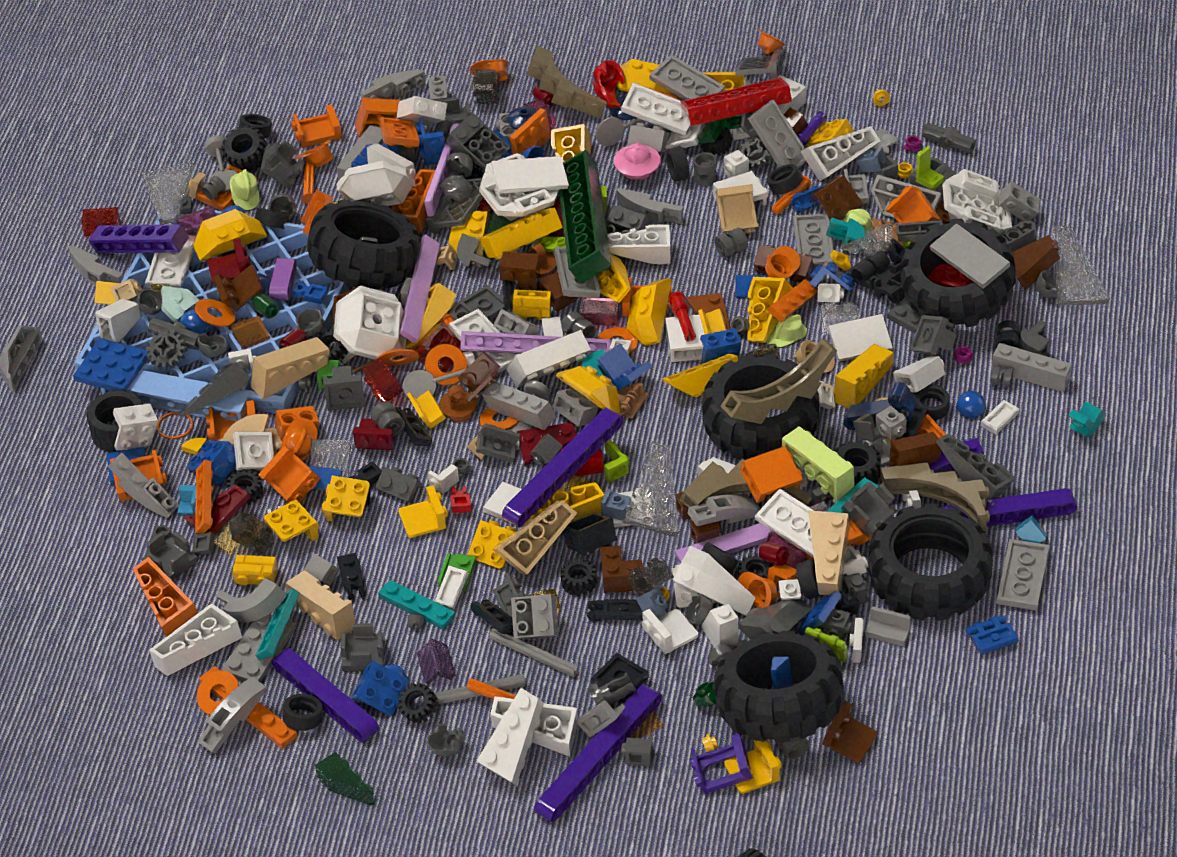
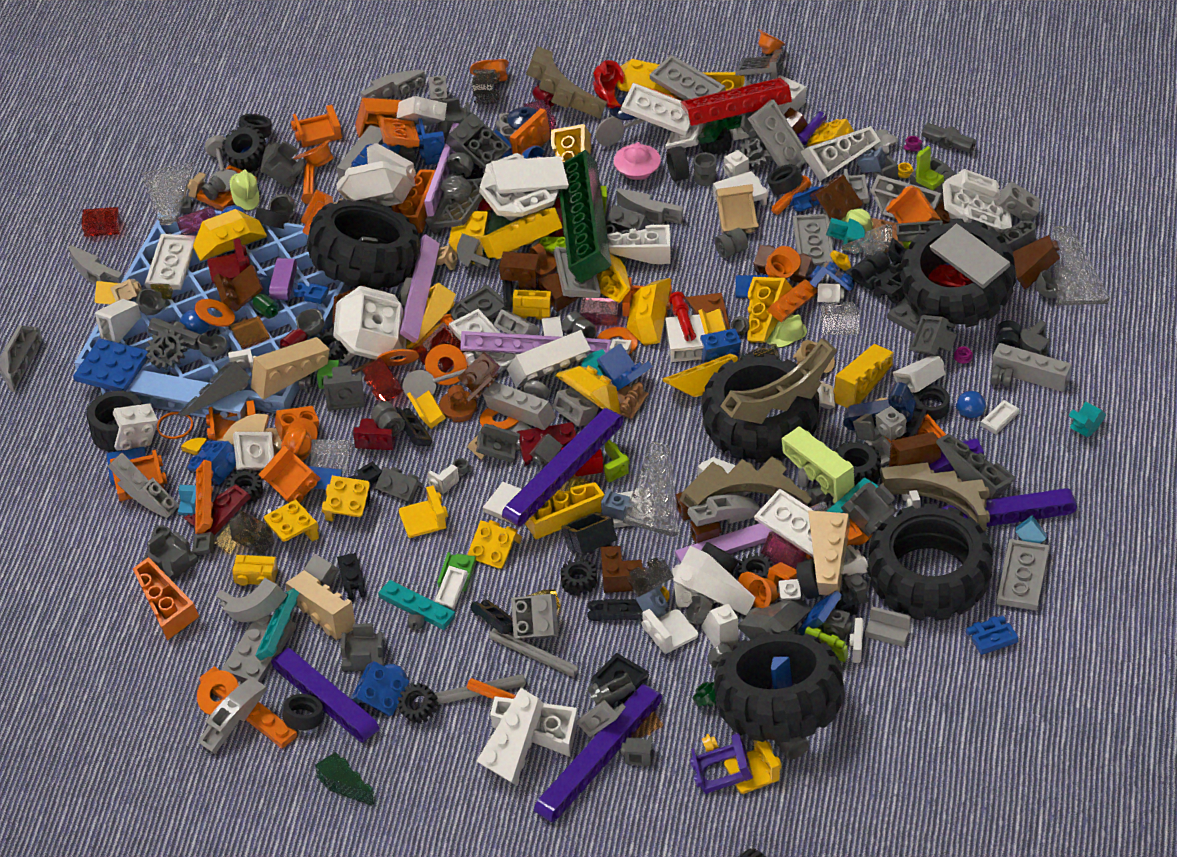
(139, 238): dark purple brick -> none
(177, 302): light aqua plate -> none
(195, 640): white wedge -> none
(435, 661): clear purple panel -> none
(445, 742): dark grey hair -> none
(460, 501): red plate -> none
(506, 591): dark grey bracket -> none
(532, 540): tan wedge -> none
(645, 135): light grey slope -> none
(770, 473): orange panel -> none
(773, 553): dark red brick -> none
(848, 735): reddish brown bracket -> none
(858, 335): white tile -> none
(879, 94): yellow plate -> none

